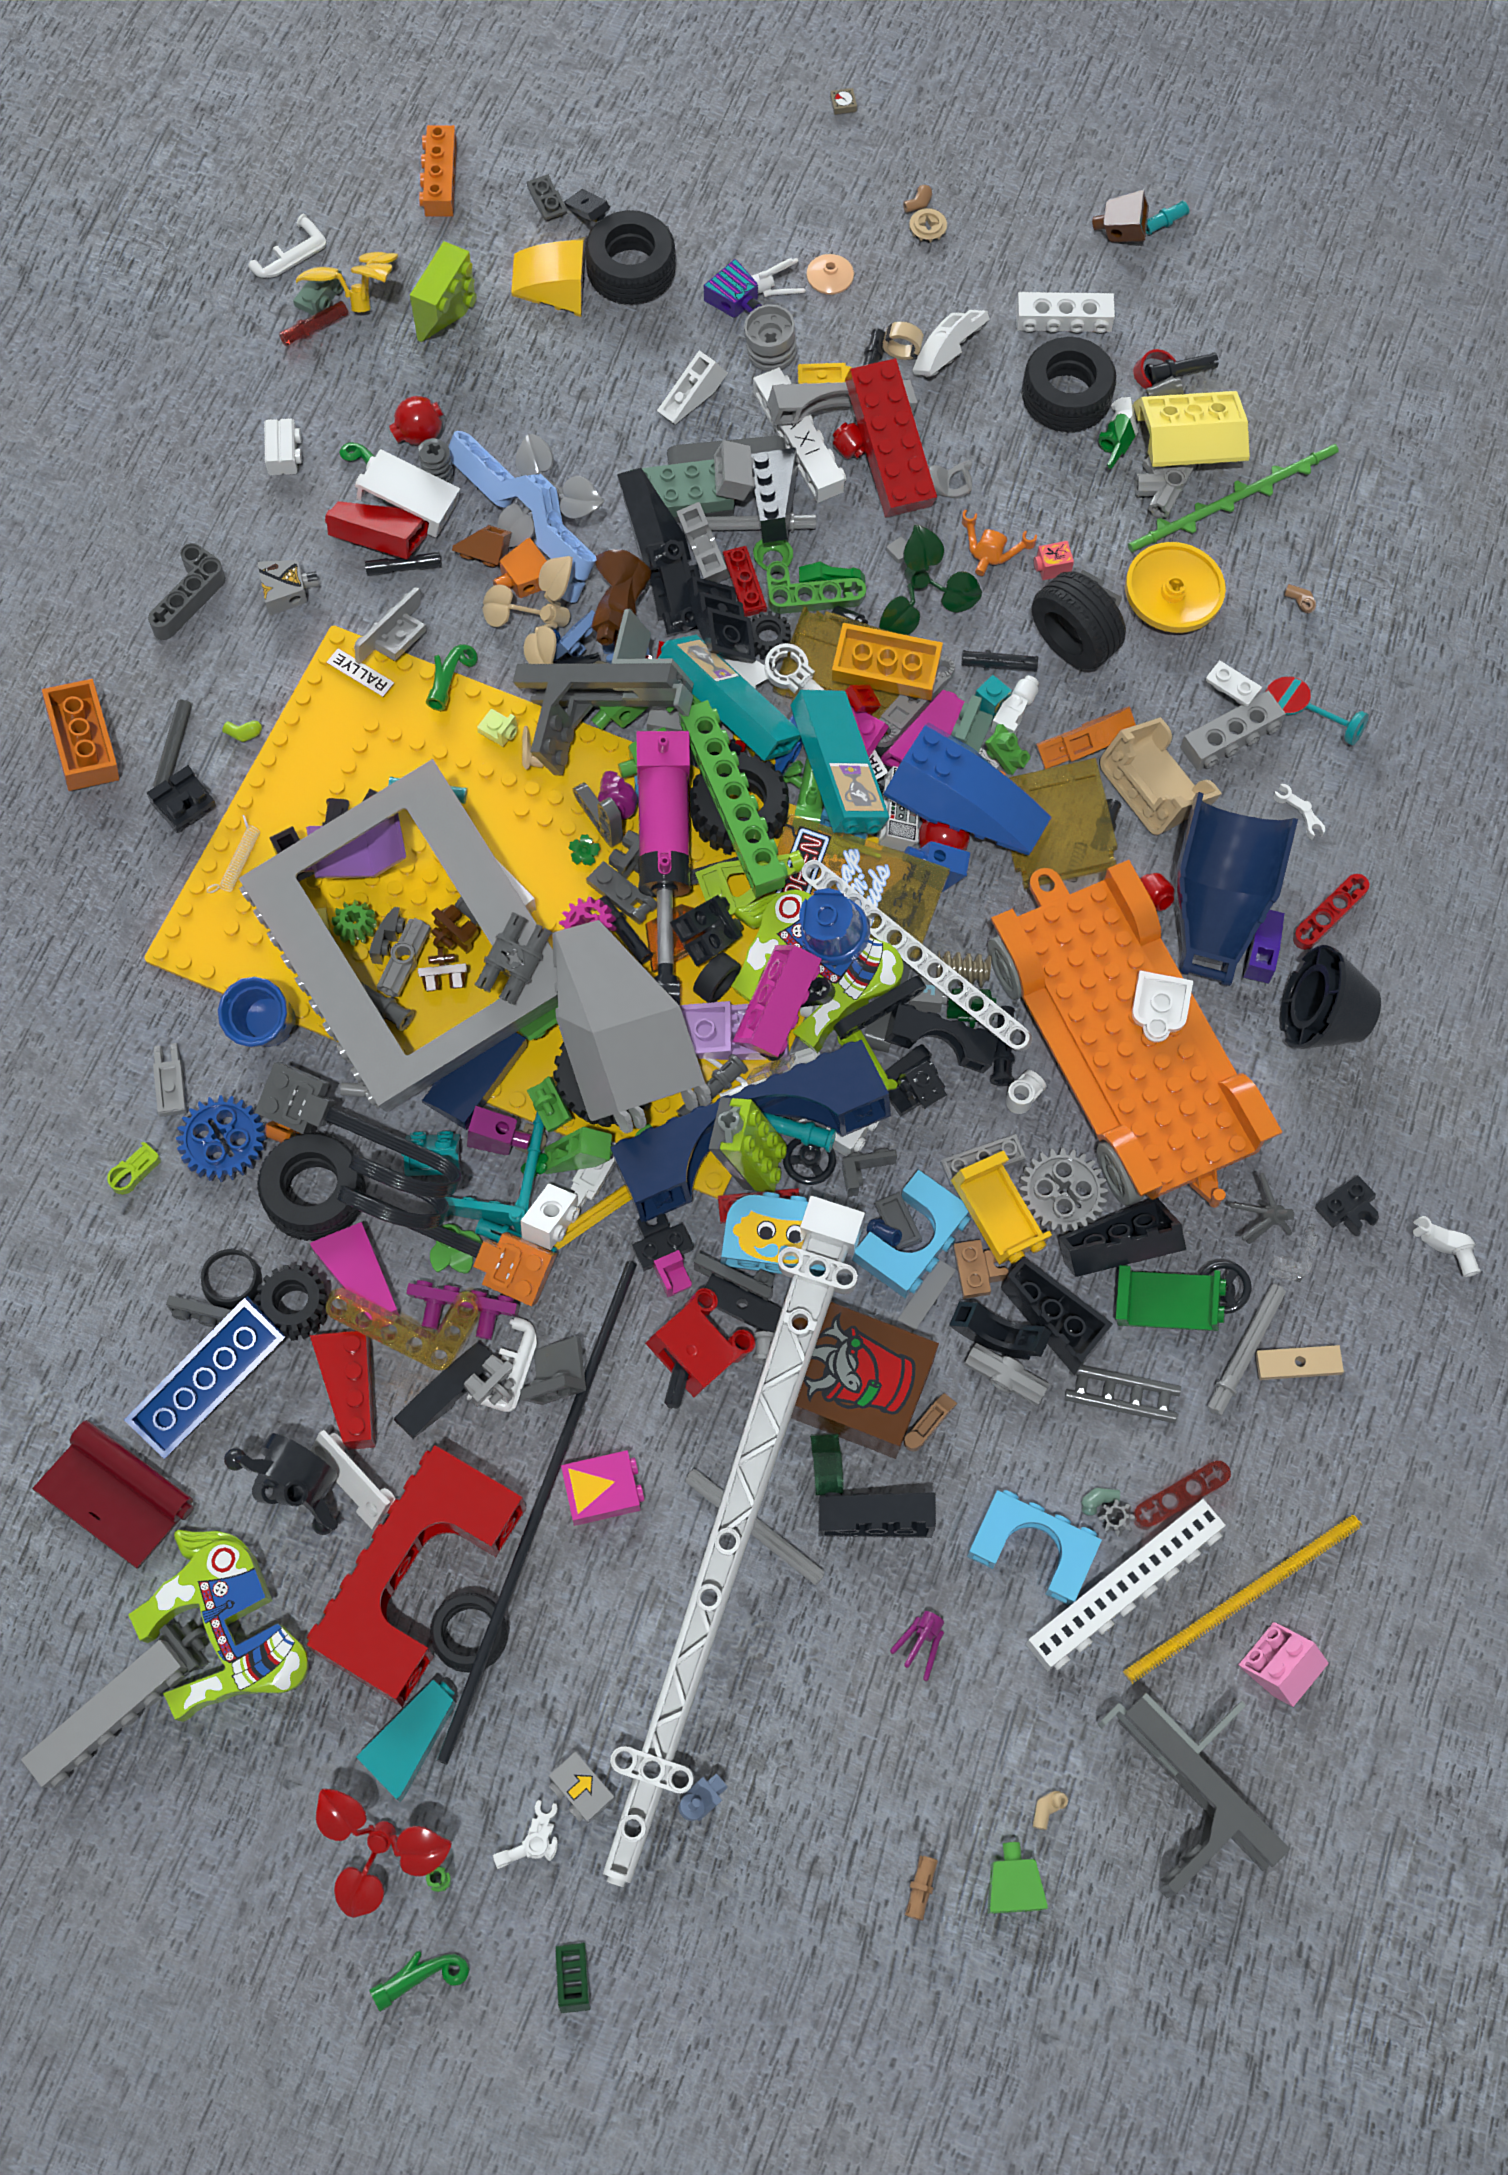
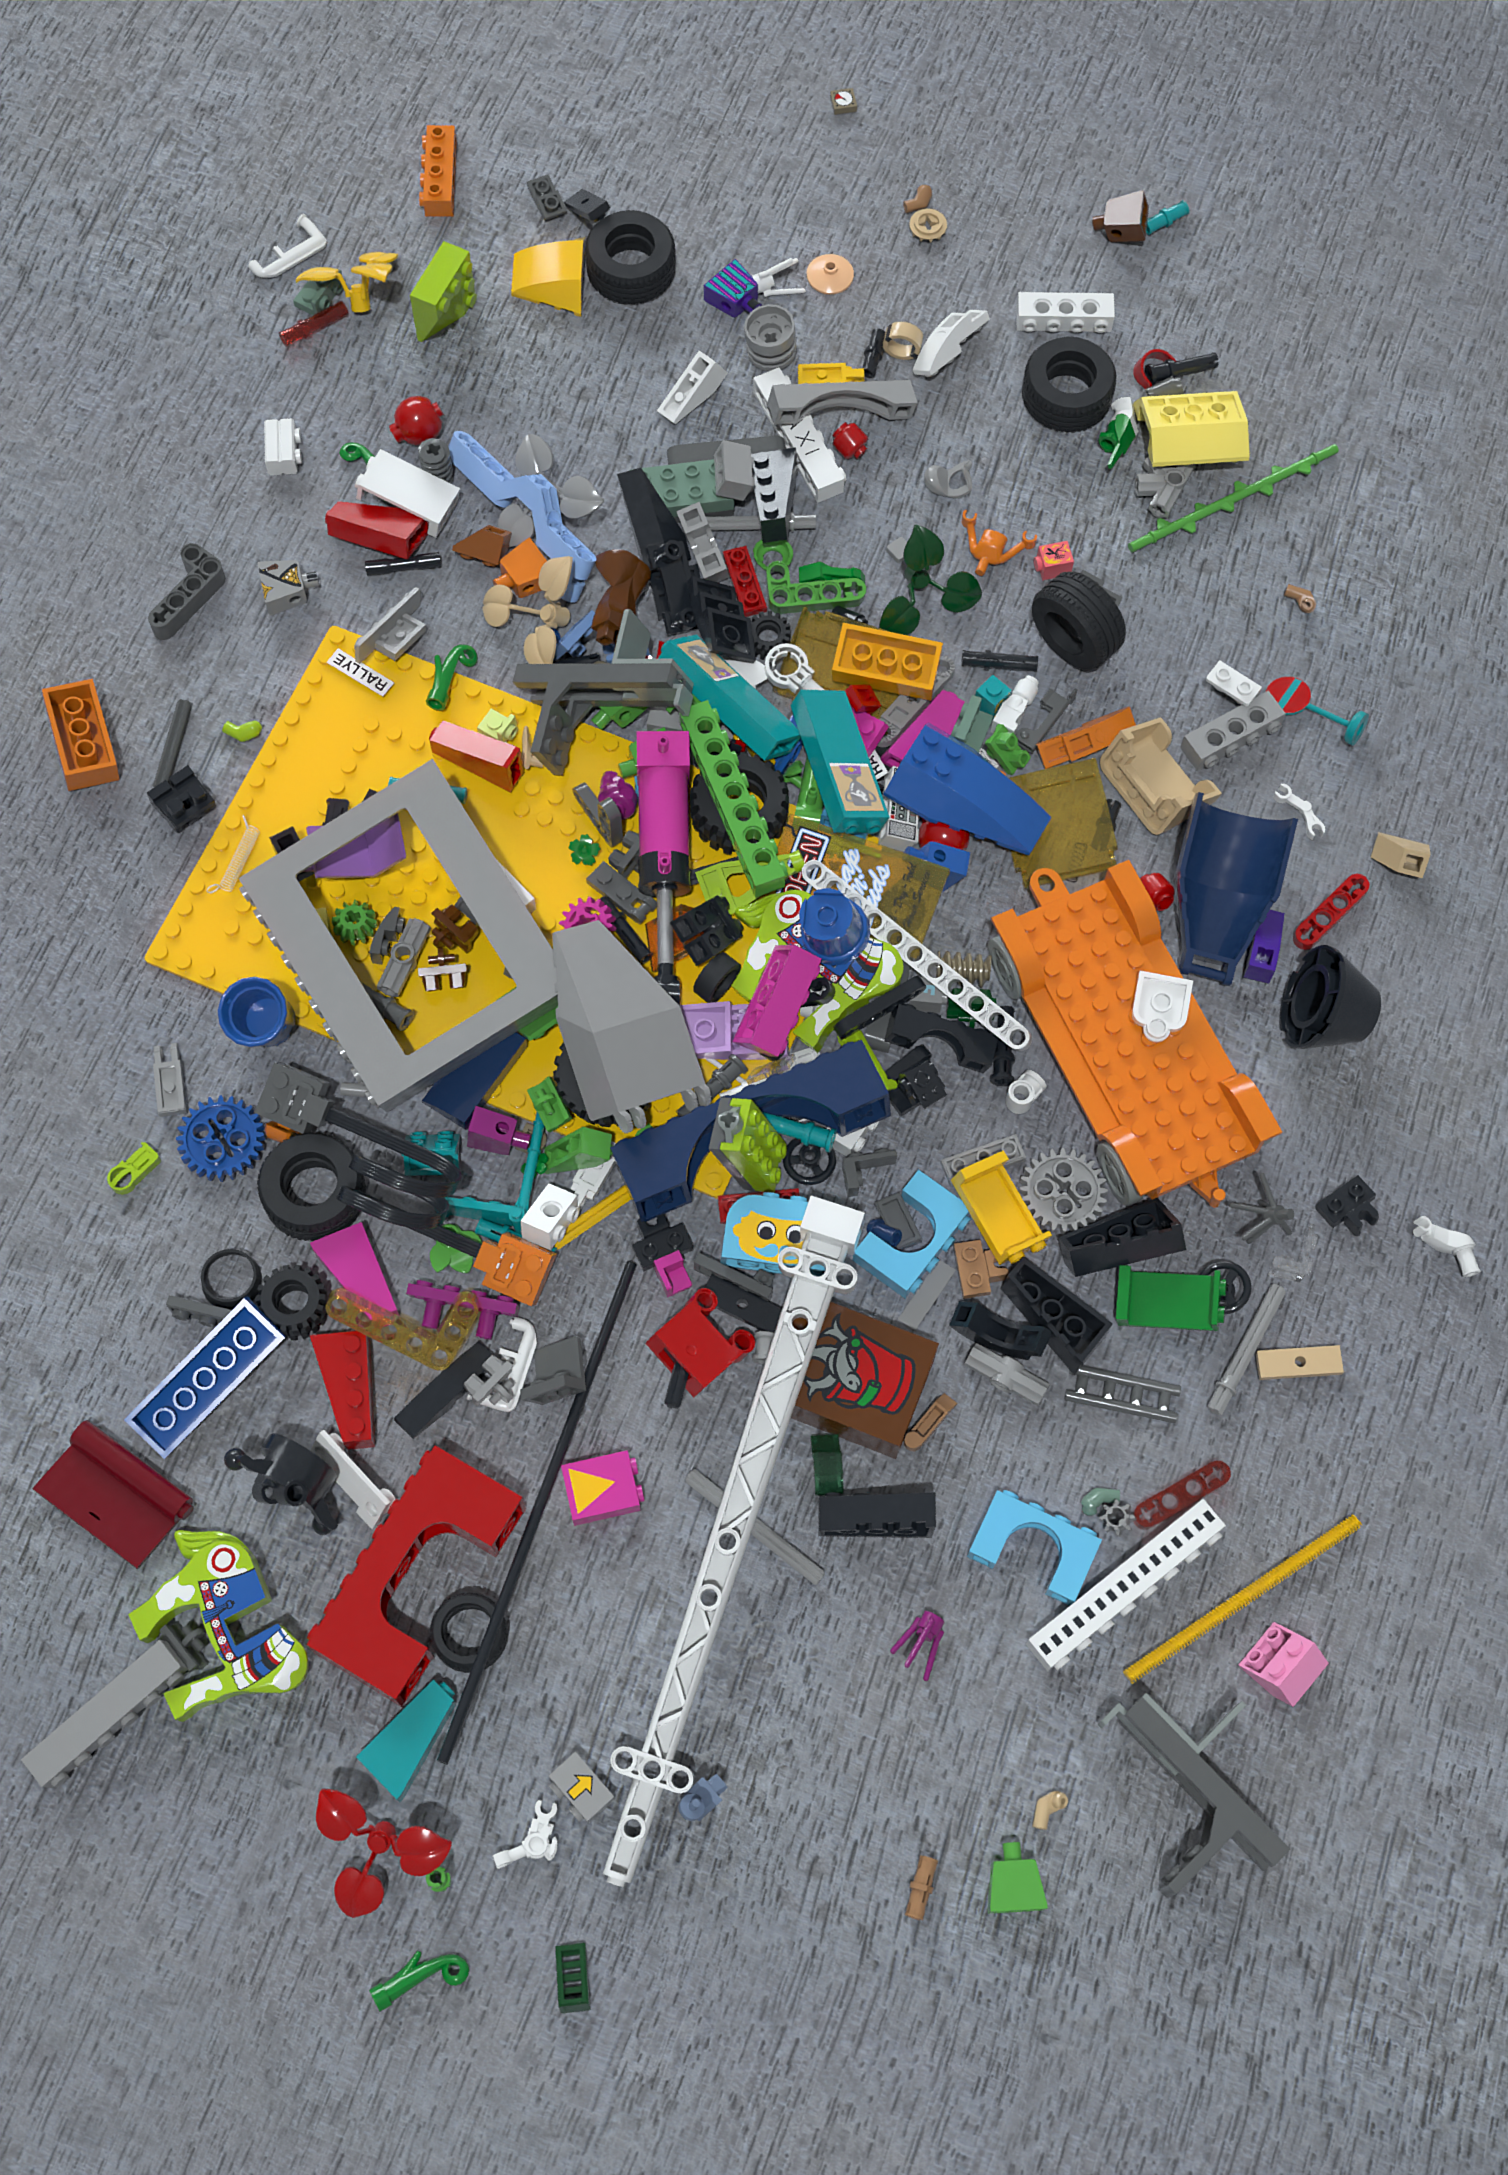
(478, 754): none -> slope
(518, 972): dark grey pin -> none
(890, 437): red brick -> none
(1056, 706): none -> dark grey piece
(1175, 587): yellow dish -> none
(1401, 854): none -> tan slope

